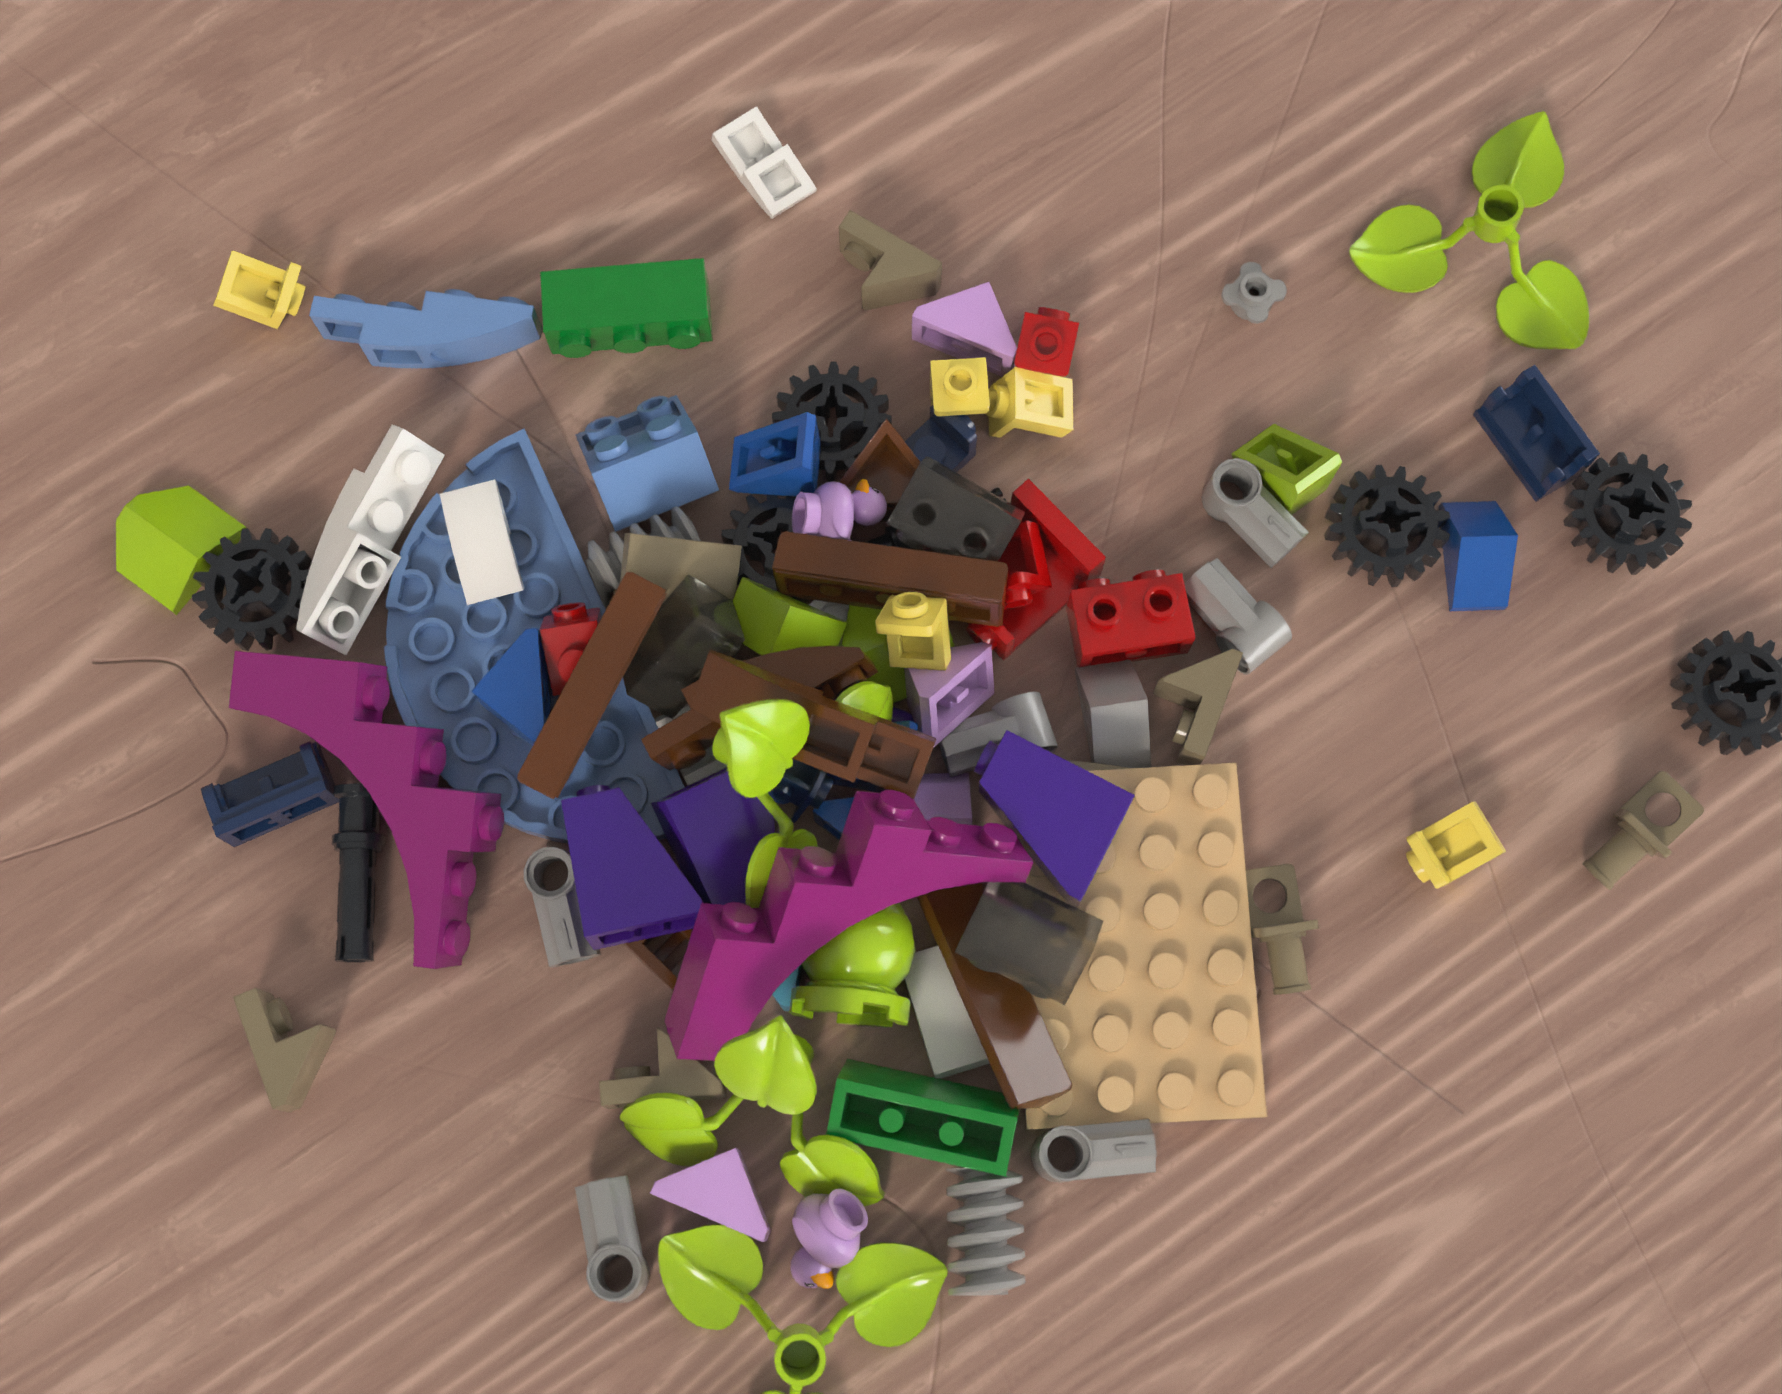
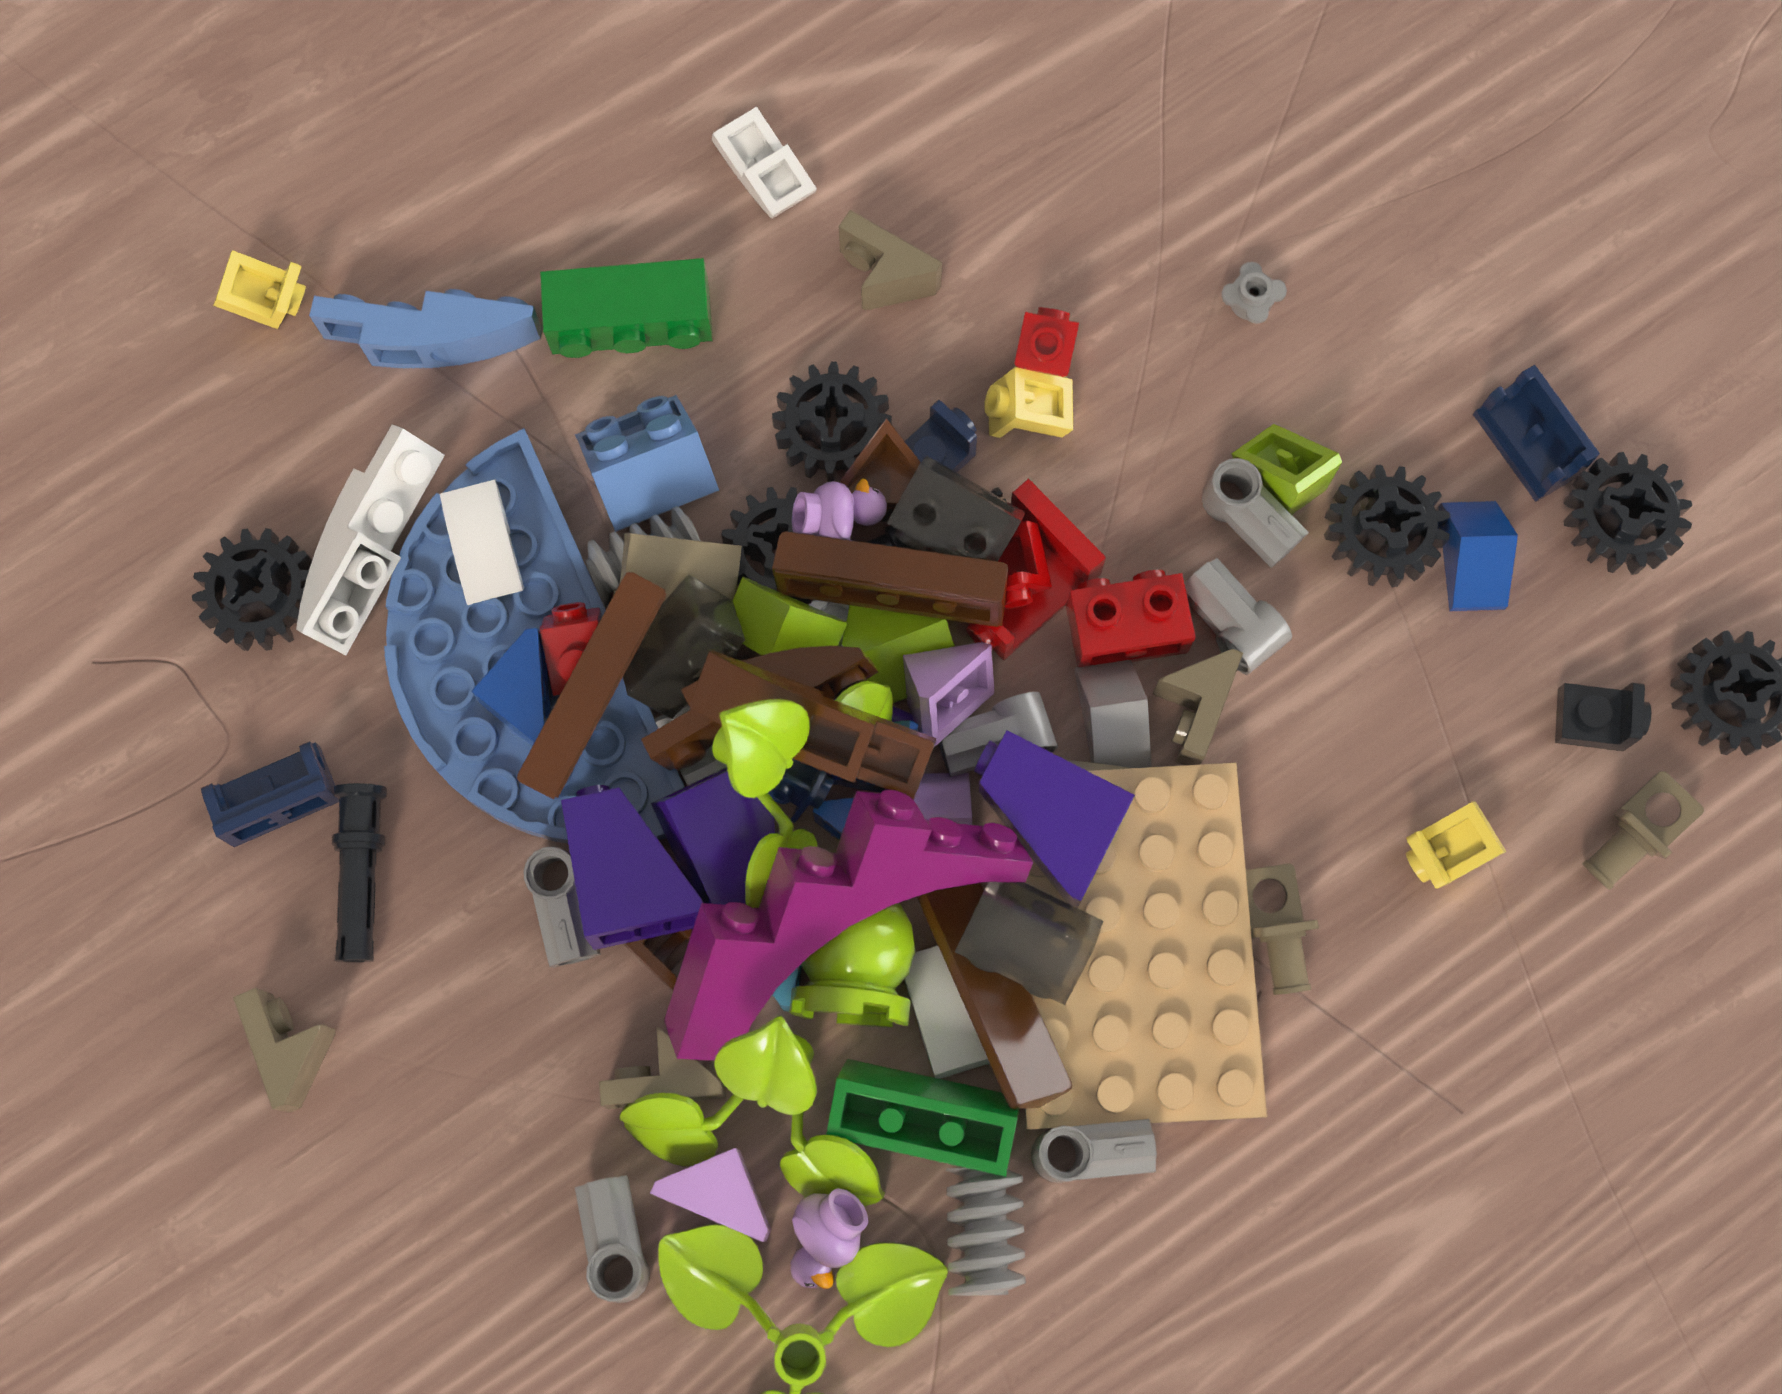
(164, 542): lime slope -> none
(400, 767): magenta arch -> none
(777, 458): blue slope -> none
(916, 631): light yellow bracket -> none
(959, 386): light yellow bracket -> none
(967, 327): lavender slope -> none
(1513, 172): lime plant -> none
(1602, 716): none -> black bracket

